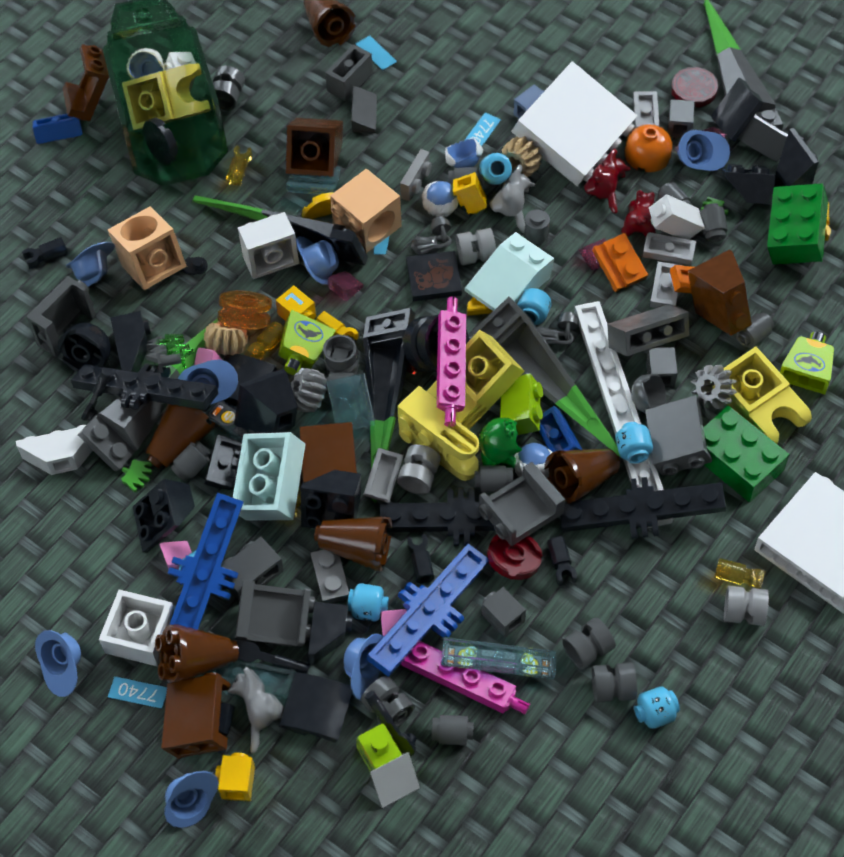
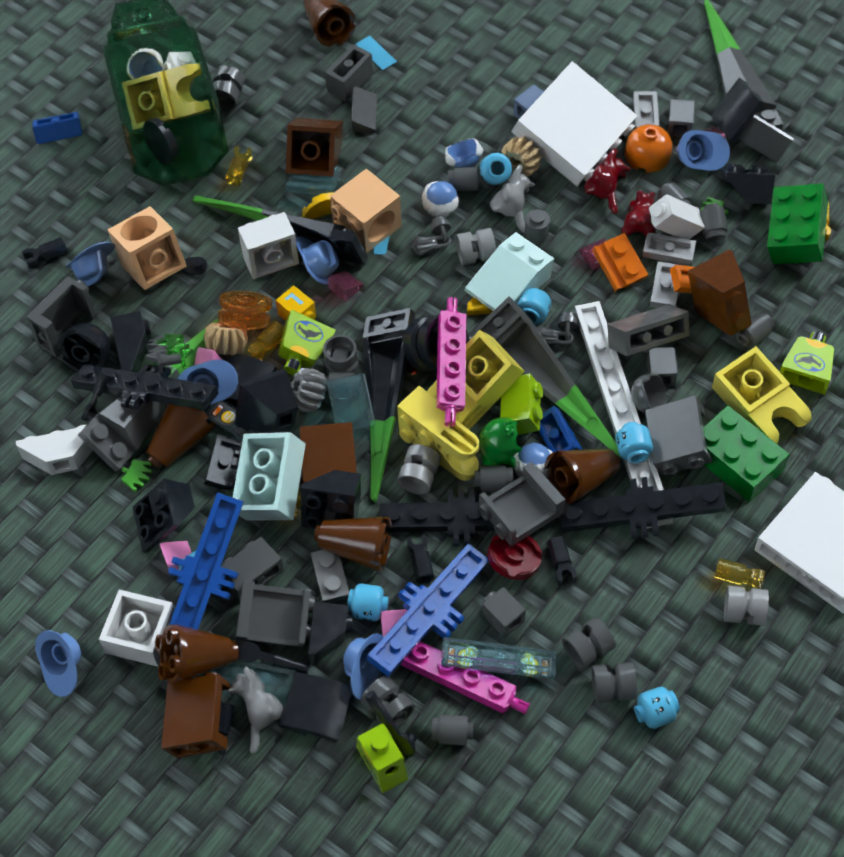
(83, 98): reddish brown panel -> none
(138, 692): medium azure sticker -> none
(190, 461): dark grey brick -> none
(190, 798): medium blue piece -> none
(236, 777): yellow brick -> none
(328, 320): yellow bar -> none
(383, 475): light grey tile -> none
(395, 779): white sticker -> none
(413, 178): light grey plate -> none
(434, 276): tile -> none
(470, 193): yellow brick -> none
(483, 128): medium azure sticker -> none
(695, 85): tile -> none
(716, 396): light grey gear -> none
(796, 162): black slope -> none

